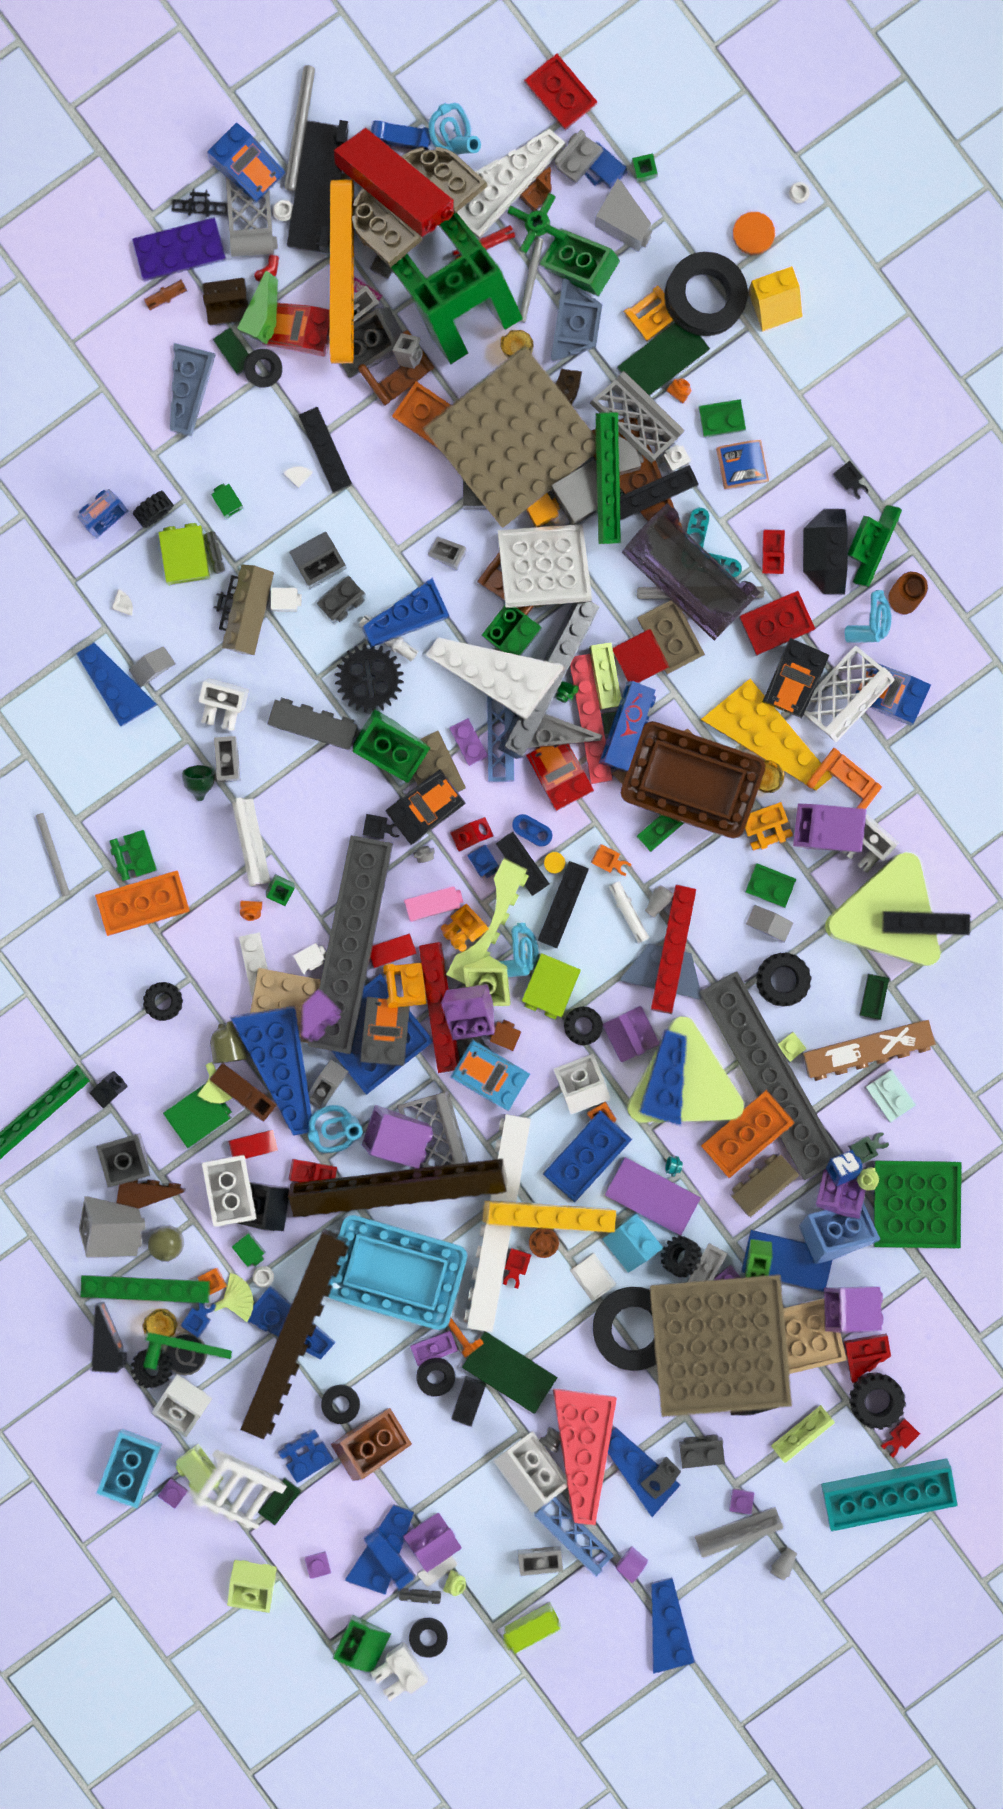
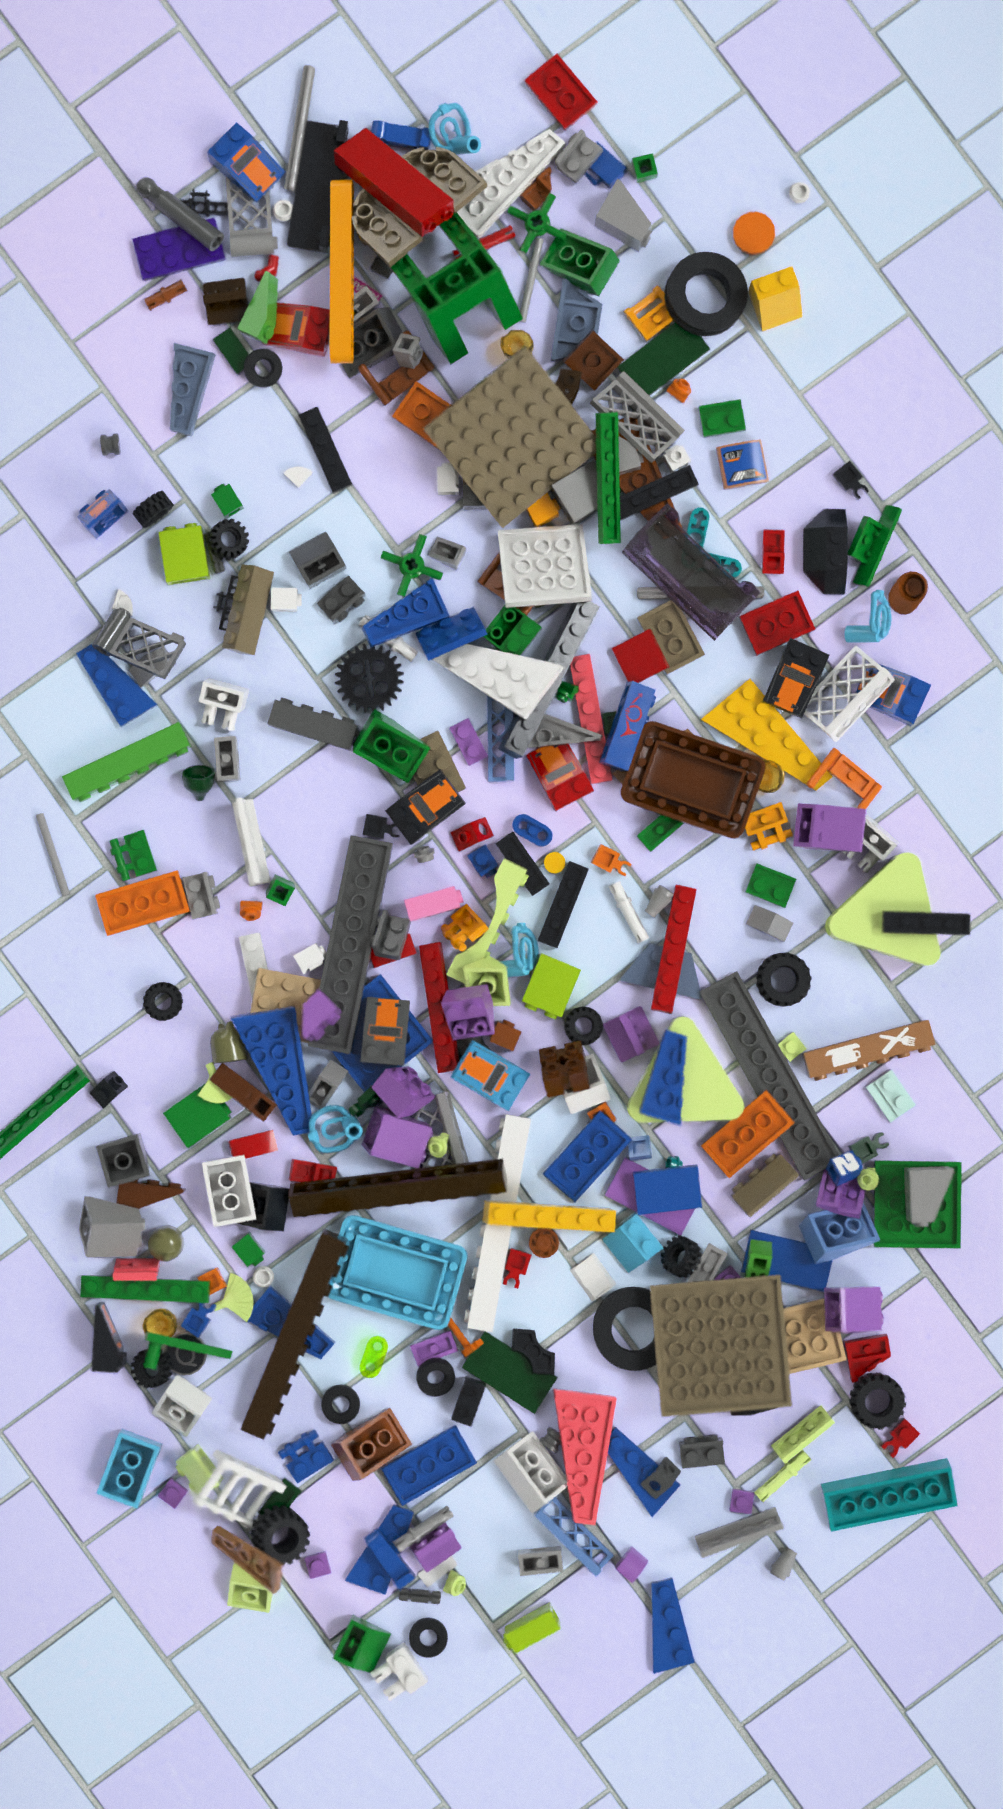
(110, 444): none -> dark grey wheel
(118, 628): none -> dark grey piece
(126, 762): none -> bright green brick
(136, 1269): none -> coral plate
(180, 214): none -> dark grey piece
(200, 895): none -> light grey bracket
(236, 530): none -> black tyre
(253, 1561): none -> medium nougat wing
(271, 1522): none -> black tyre
(367, 1099): none -> dark green plate
(373, 1356): none -> clear neon green plate
(390, 936): none -> dark grey bracket
(403, 1091): none -> medium lavender slope
(412, 985): light orange plate -> none
(415, 1534): none -> light grey pin
(419, 562): none -> green bar
(428, 1465): none -> blue tile
(438, 1145): none -> yellowish green plate
(447, 480): none -> white window
(451, 633): none -> blue plate
(540, 1360): none -> black tile
(564, 1069): none -> reddish brown brick
(594, 359): none -> reddish brown plate
(605, 675): yellowish green plate -> none
(640, 1148): none -> medium blue plate
(667, 1189): none -> blue tile
(783, 1475): none -> yellowish green pin
(874, 996): dark green tile -> none
(925, 1192): none -> light grey slope

